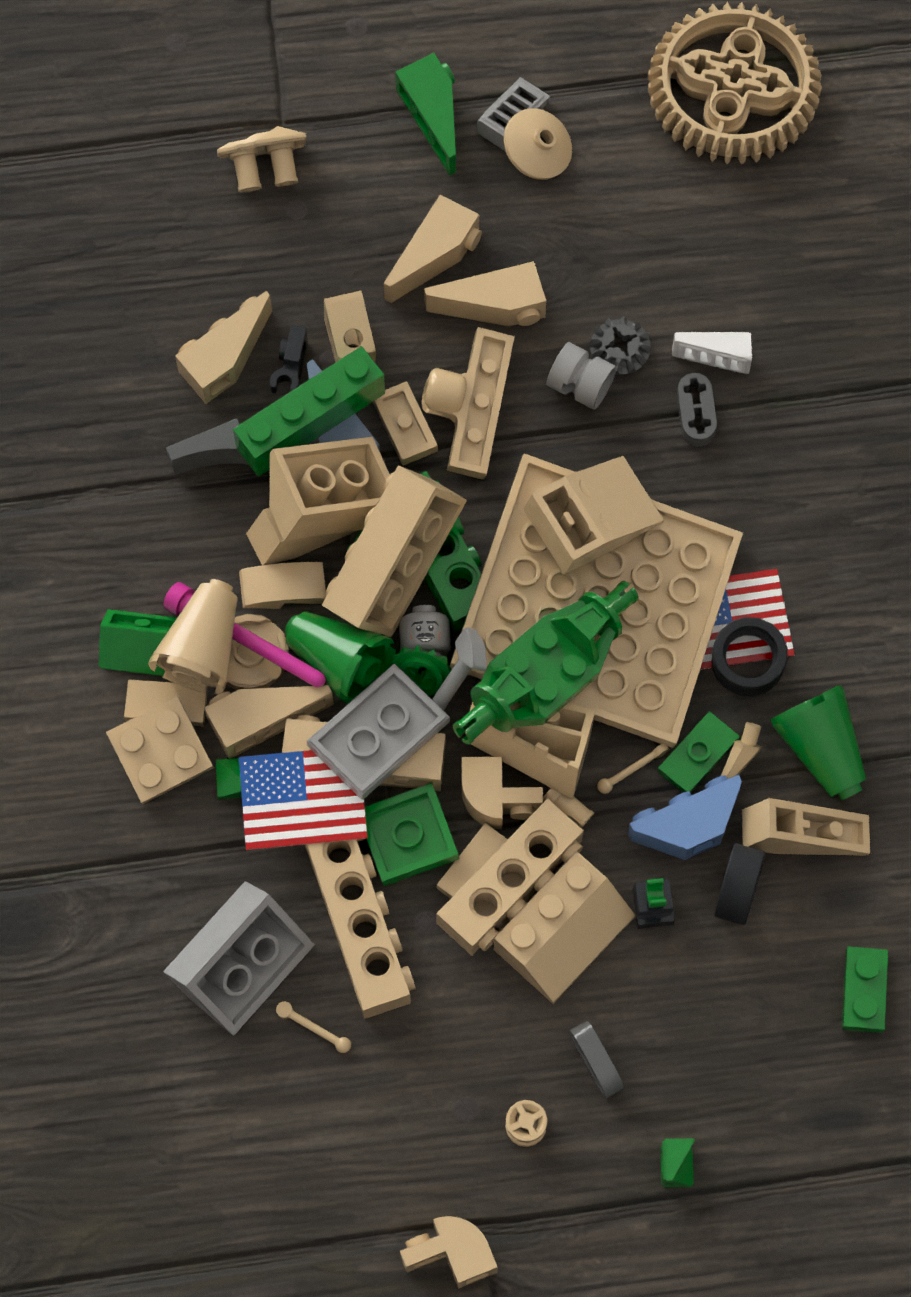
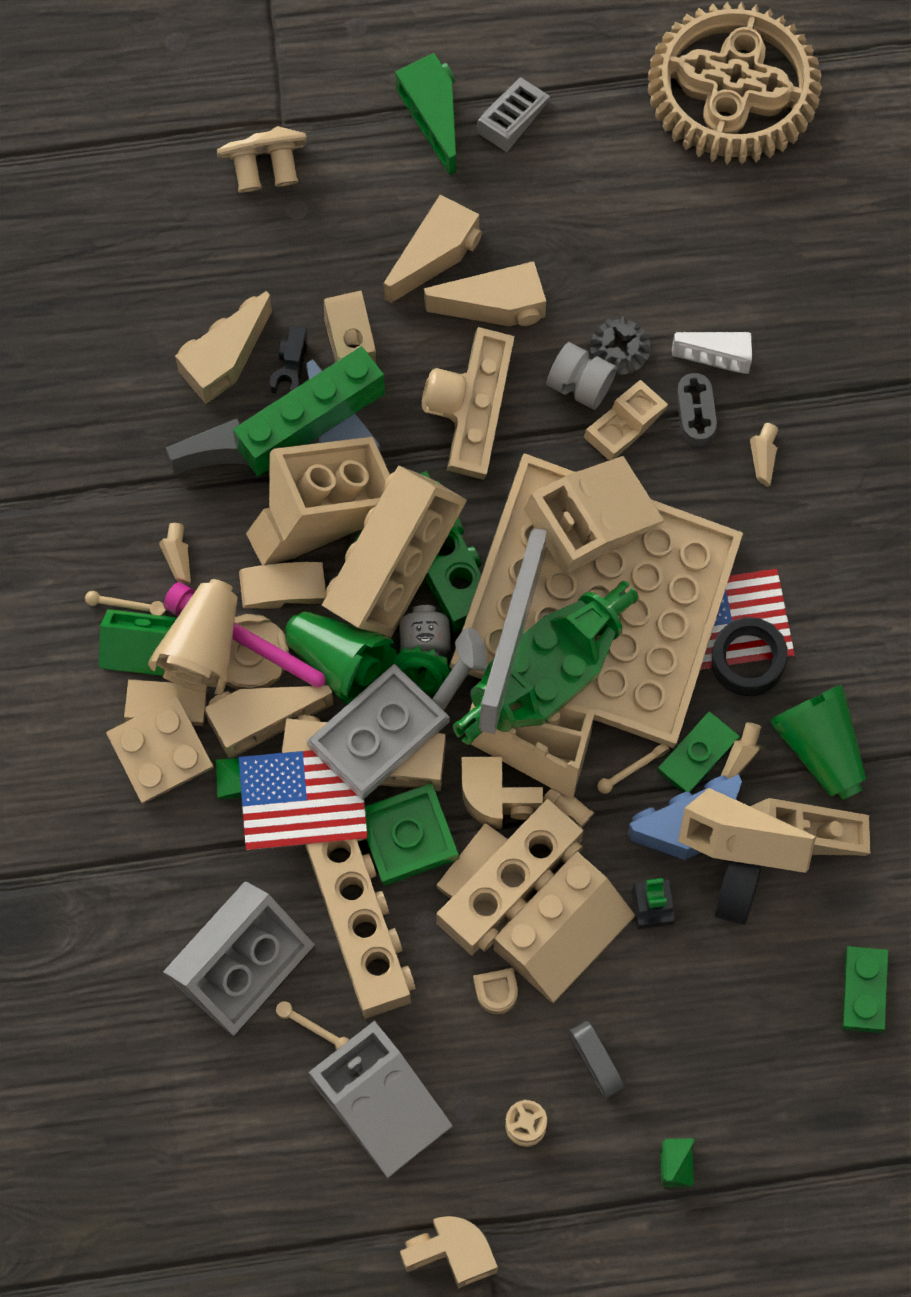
(156, 608): none -> tan hinge
(177, 553): none -> tan bar
(380, 1099): none -> light grey slope
(405, 424): tan plate -> none
(496, 990): none -> tan tile
(512, 631): none -> light grey tile
(527, 149): tan dish -> none
(626, 420): none -> tan slope
(743, 834): none -> tan slope
(764, 453): none -> tan bar

